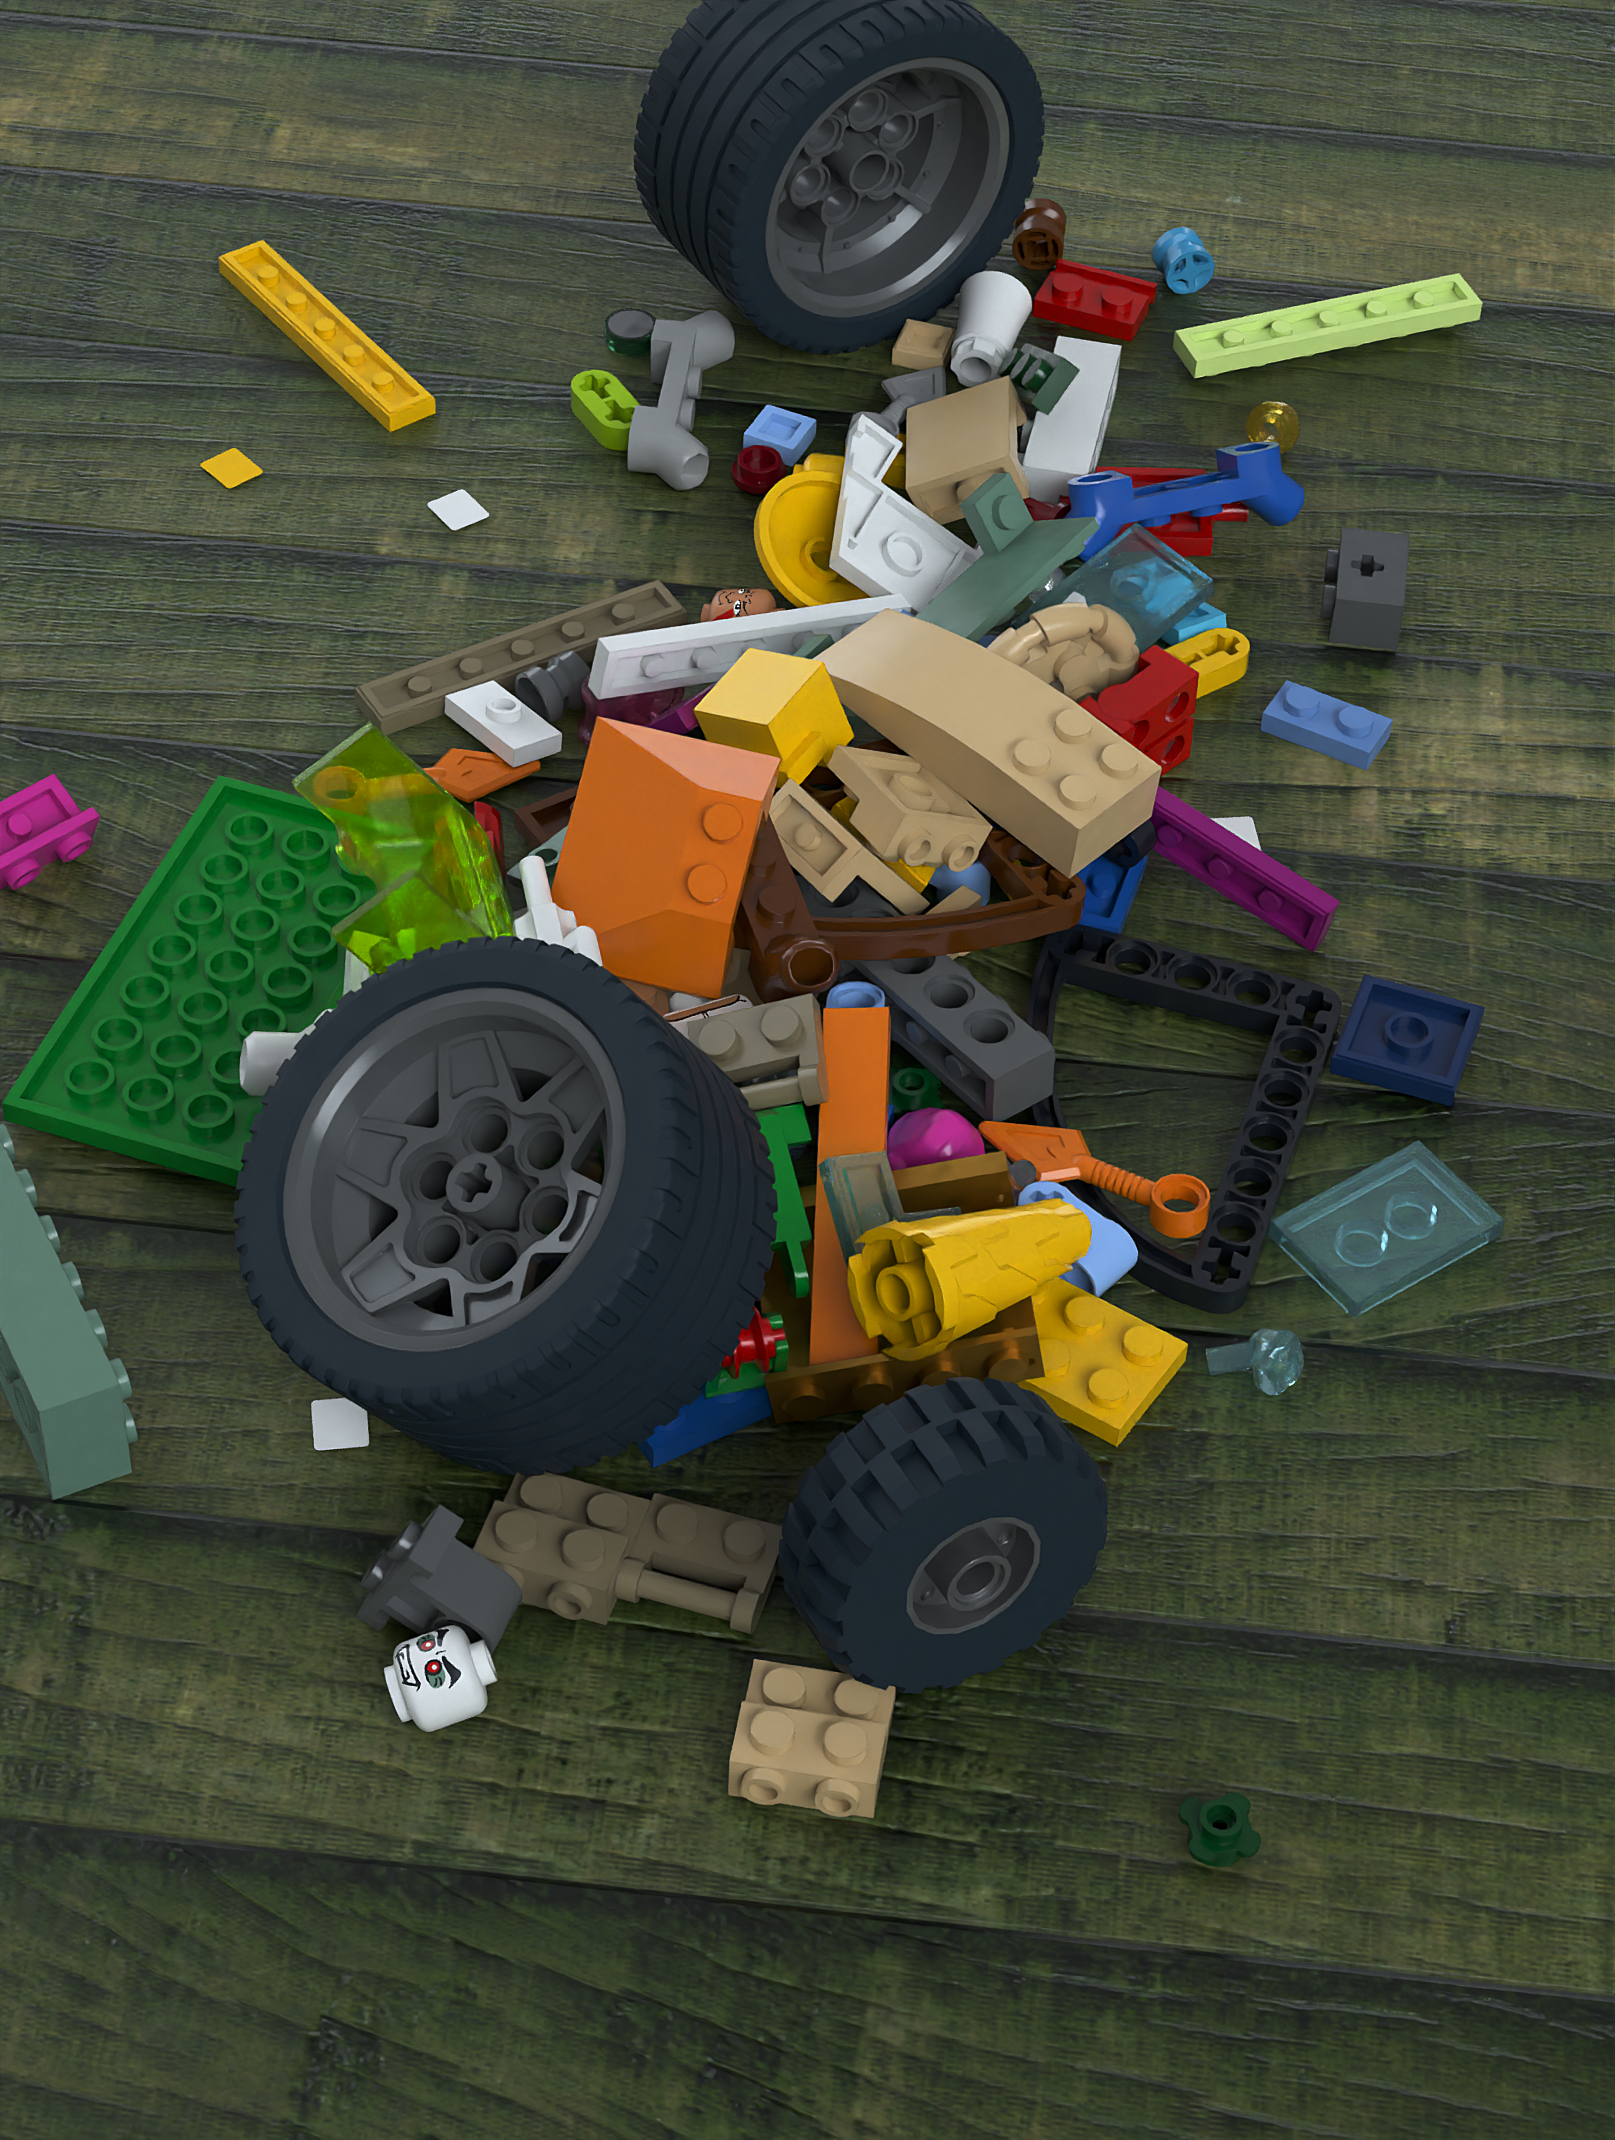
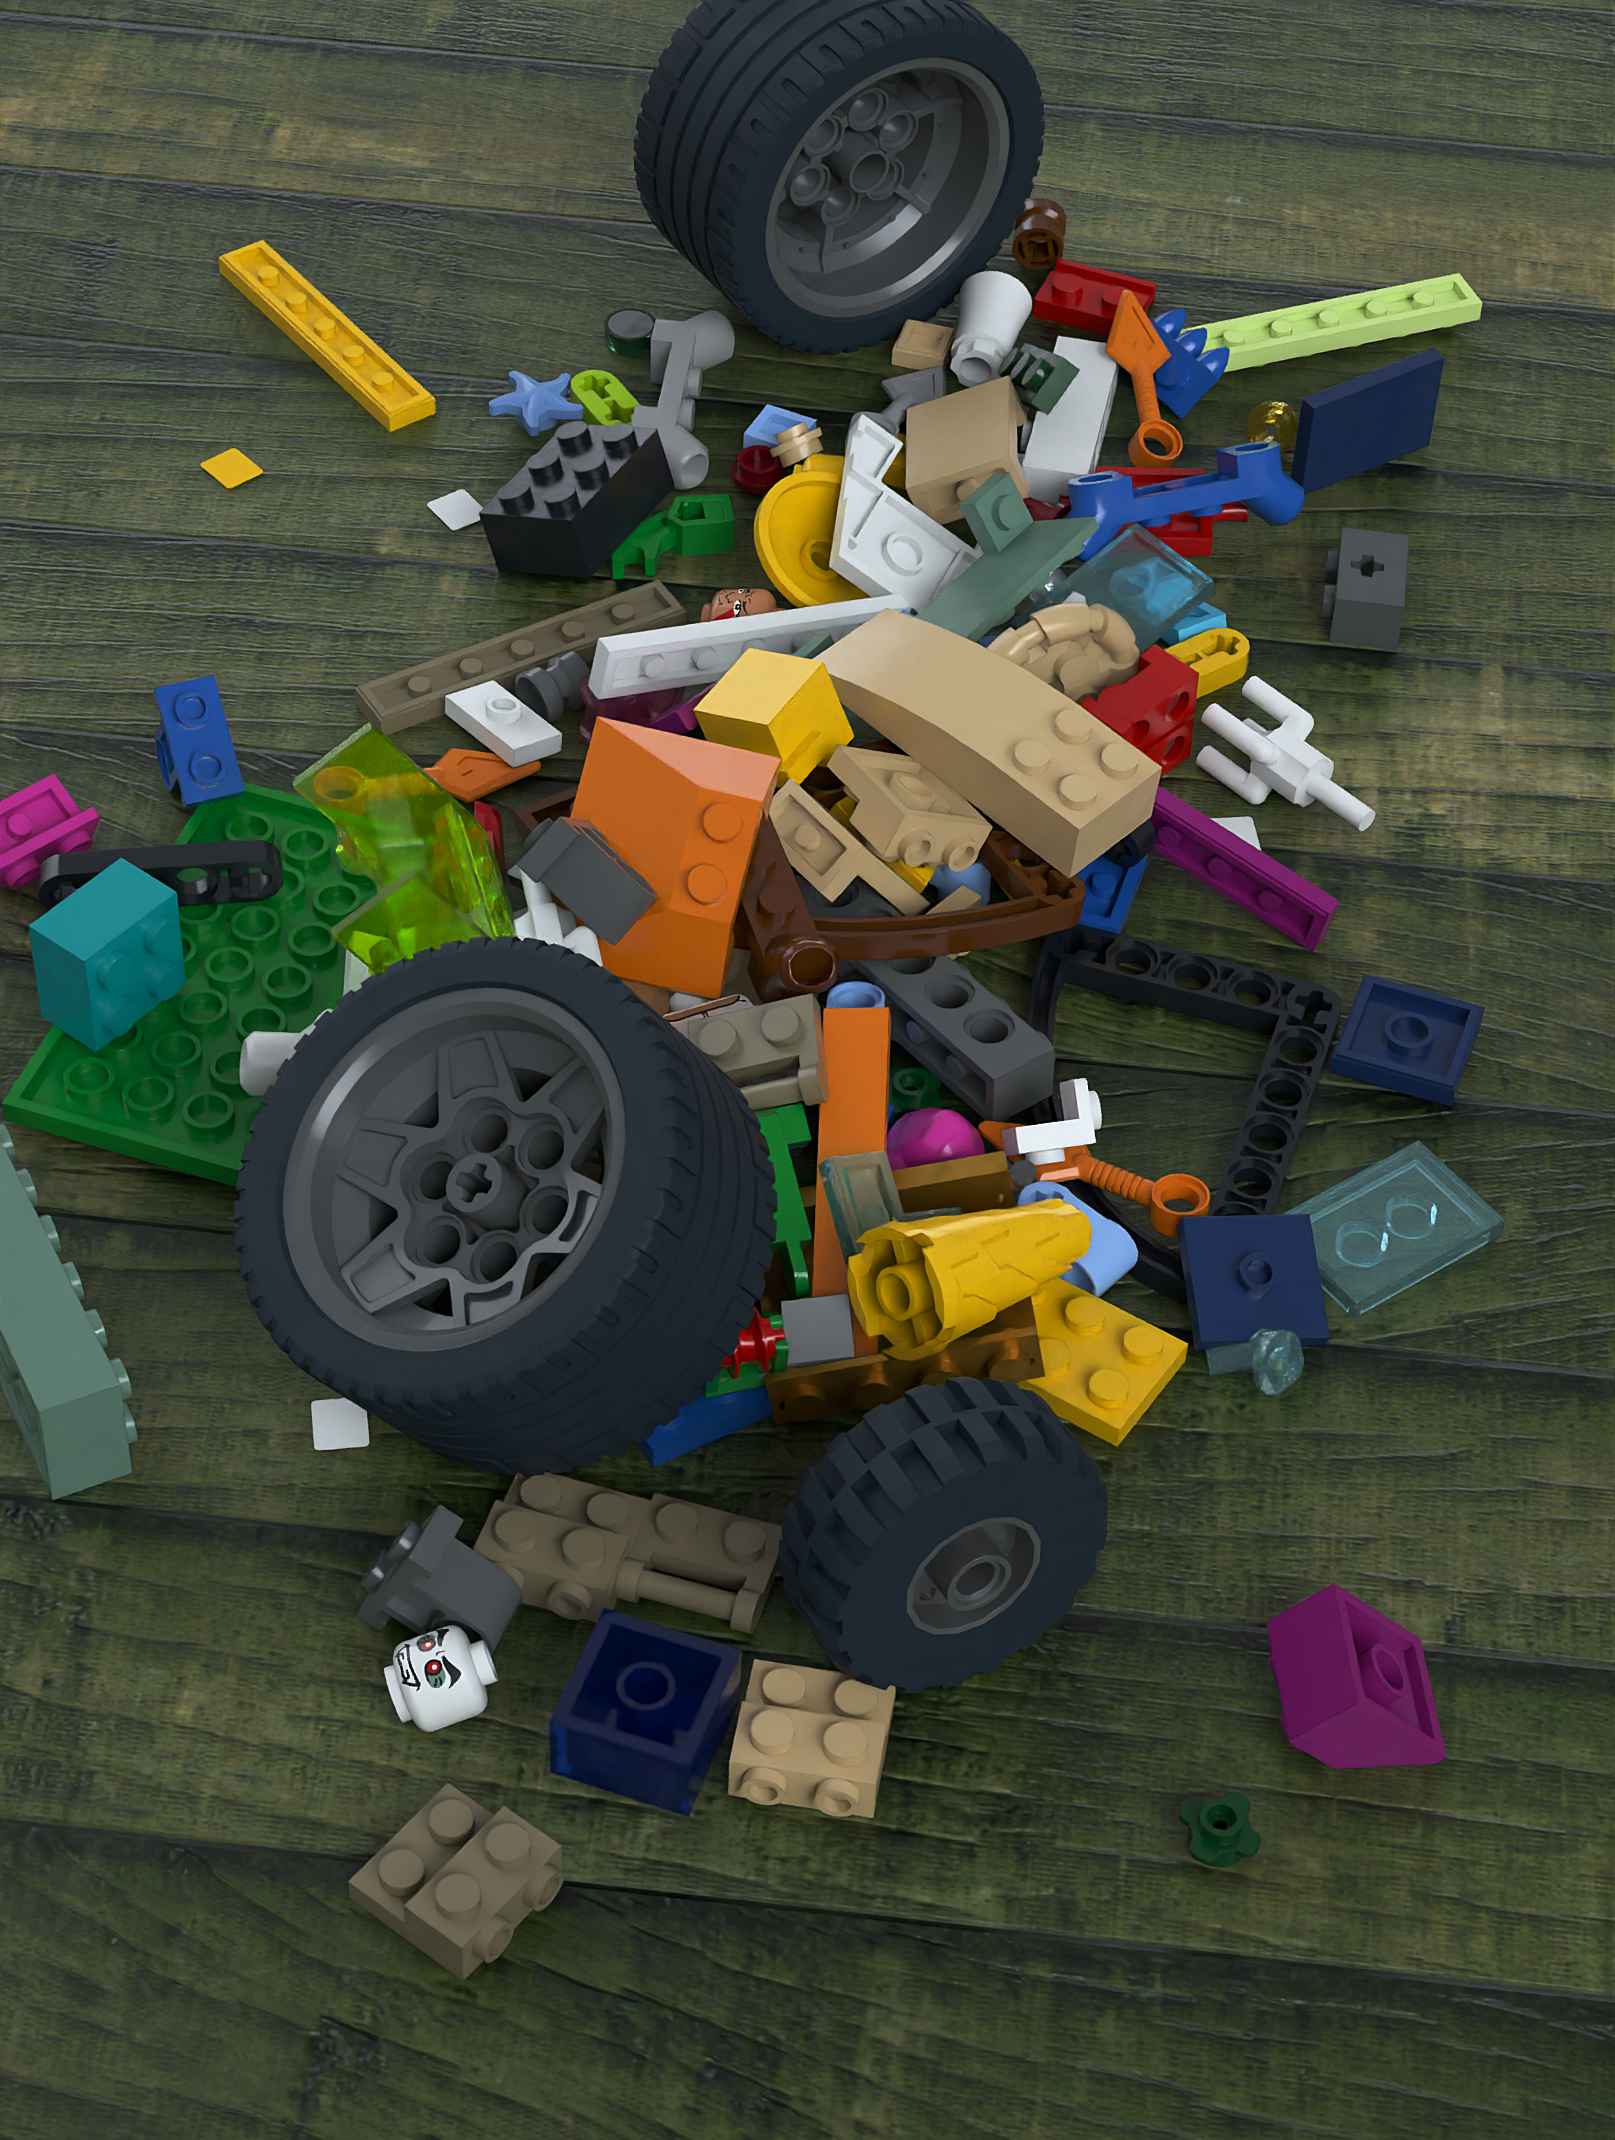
(108, 954): none -> teal brick
(166, 862): none -> black beam
(196, 743): none -> blue pin
(460, 1880): none -> dark tan plate
(537, 404): none -> medium blue animal
(577, 499): none -> black brick
(587, 876): none -> dark grey pin
(645, 1712): none -> clear blue brick
(688, 528): none -> green piece
(797, 444): none -> tan plate
(818, 1330): none -> light grey tile
(1047, 1141): none -> white bracket
(1142, 352): none -> orange piece
(1183, 260): dark azure wheel -> none
(1187, 372): none -> blue plate
(1251, 1277): none -> dark blue plate
(1278, 757): none -> white plant
(1326, 725): medium blue plate -> none
(1353, 1684): none -> magenta slope
(1366, 421): none -> dark blue tile

